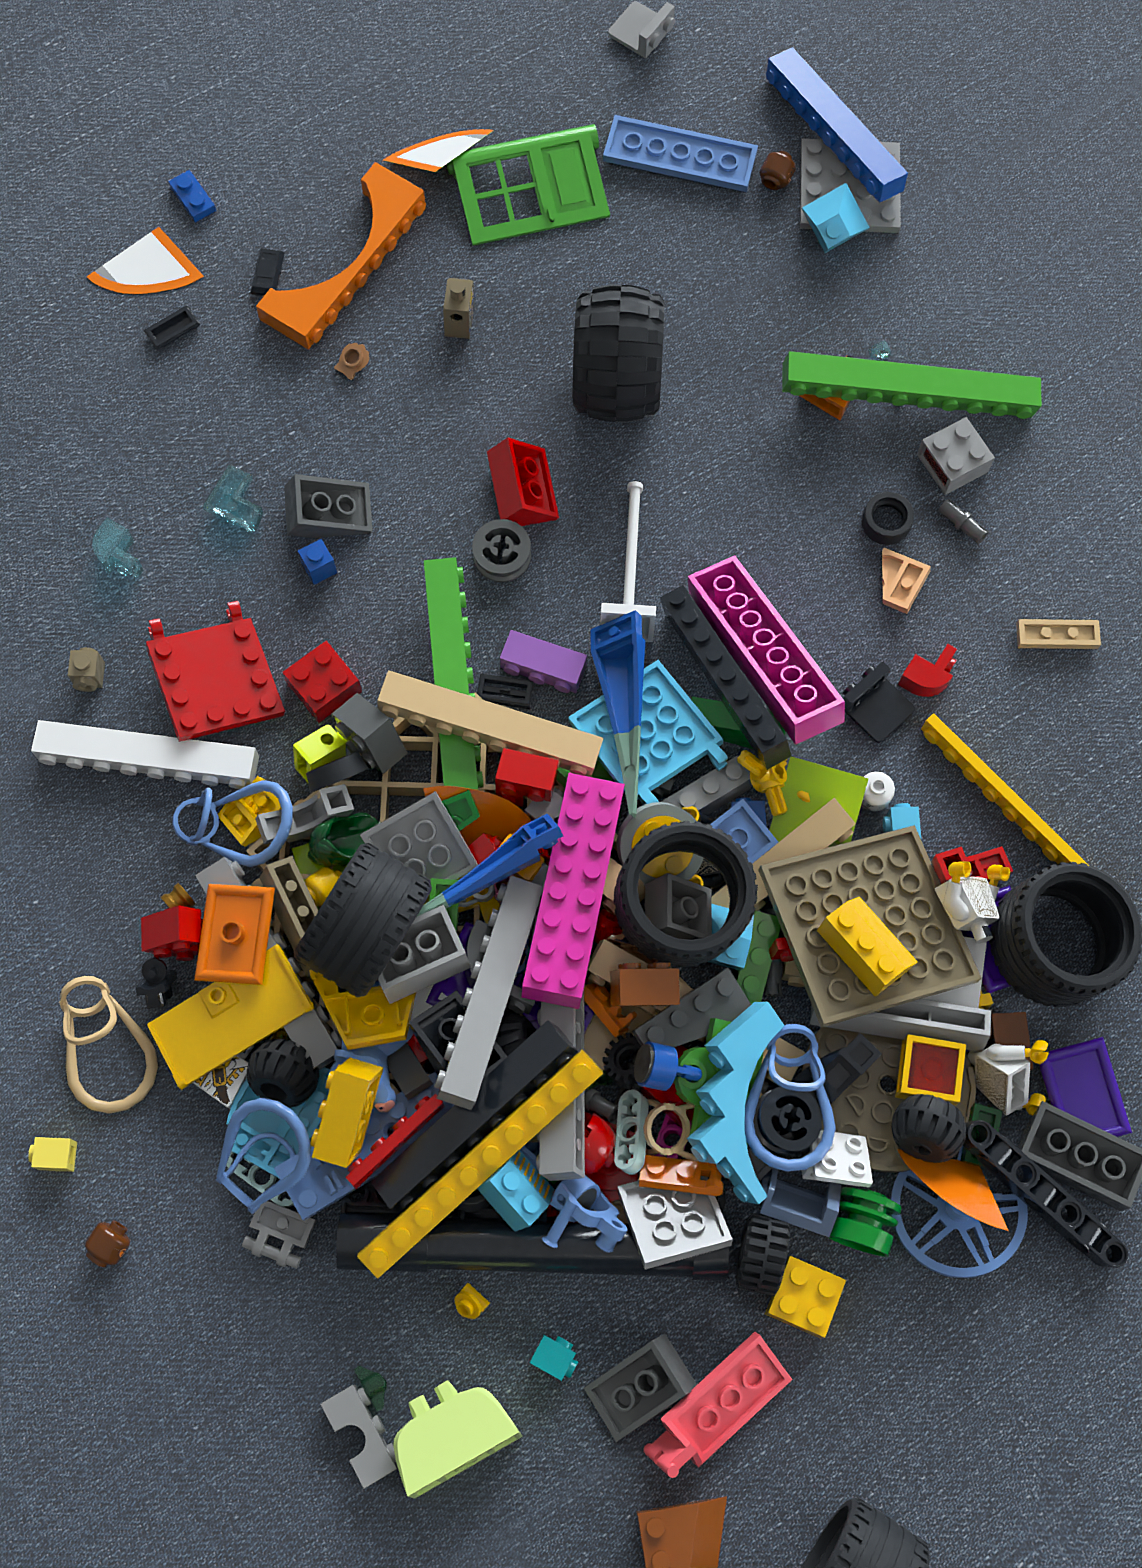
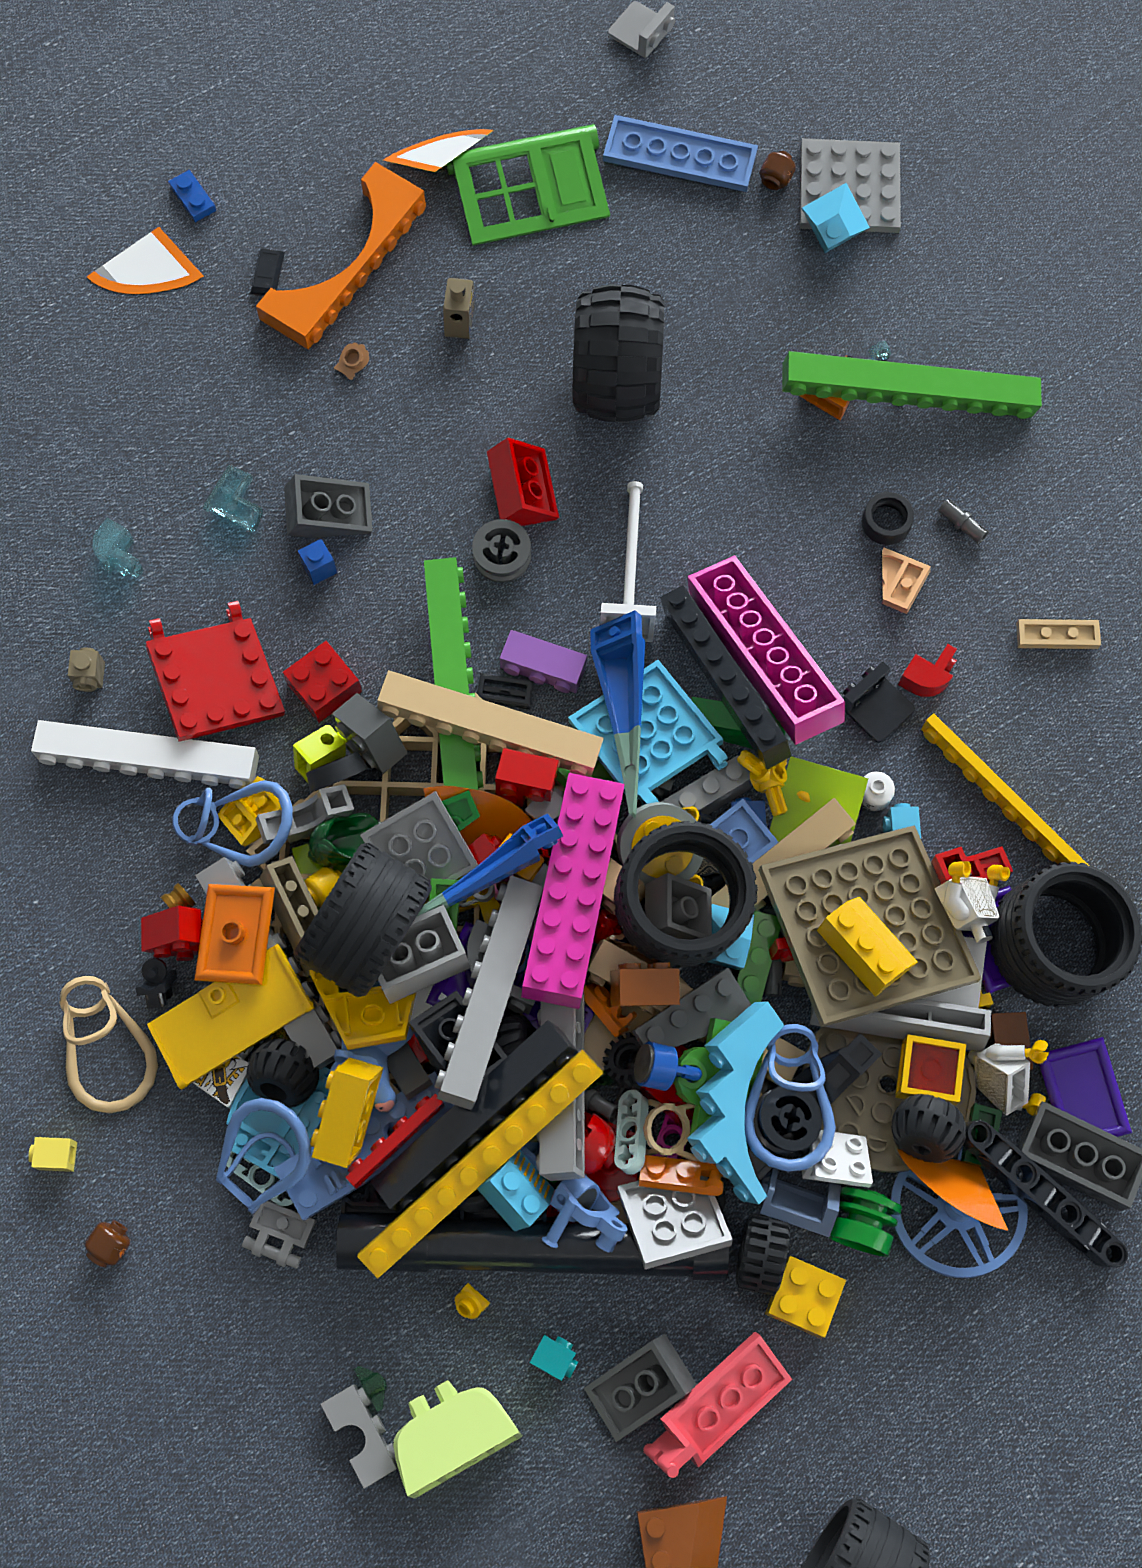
(172, 327): black tile -> none
(836, 125): brick -> none
(955, 455): light grey piece -> none

